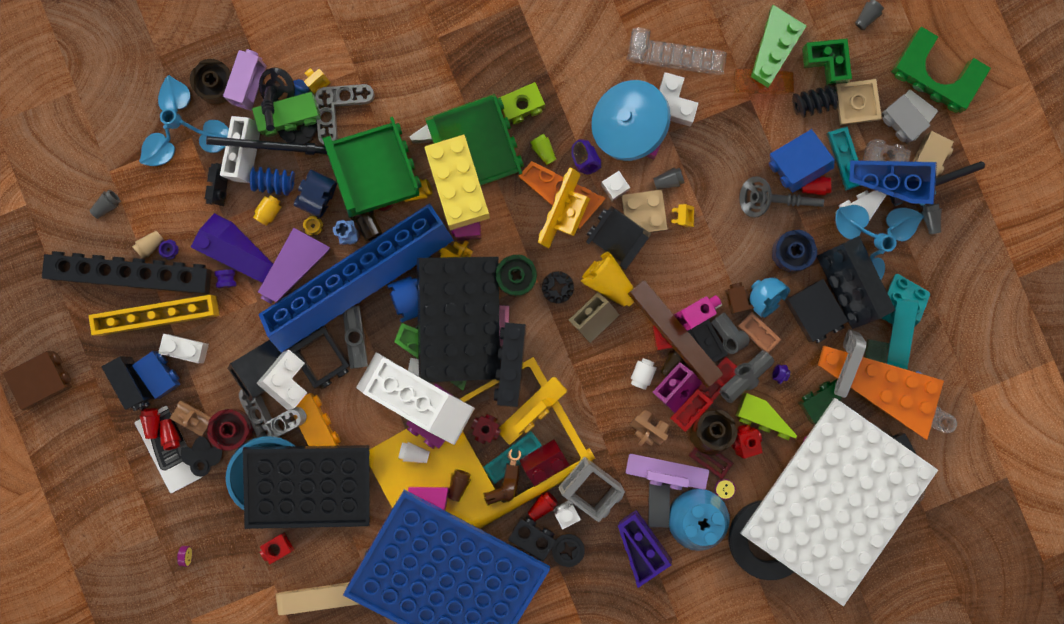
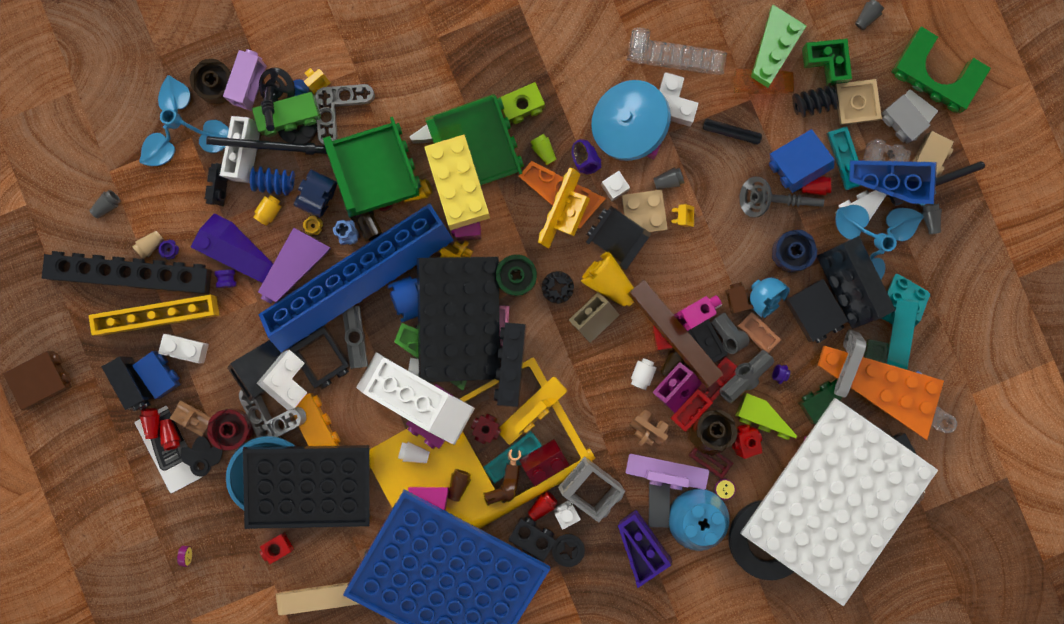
(732, 131): none -> black axle

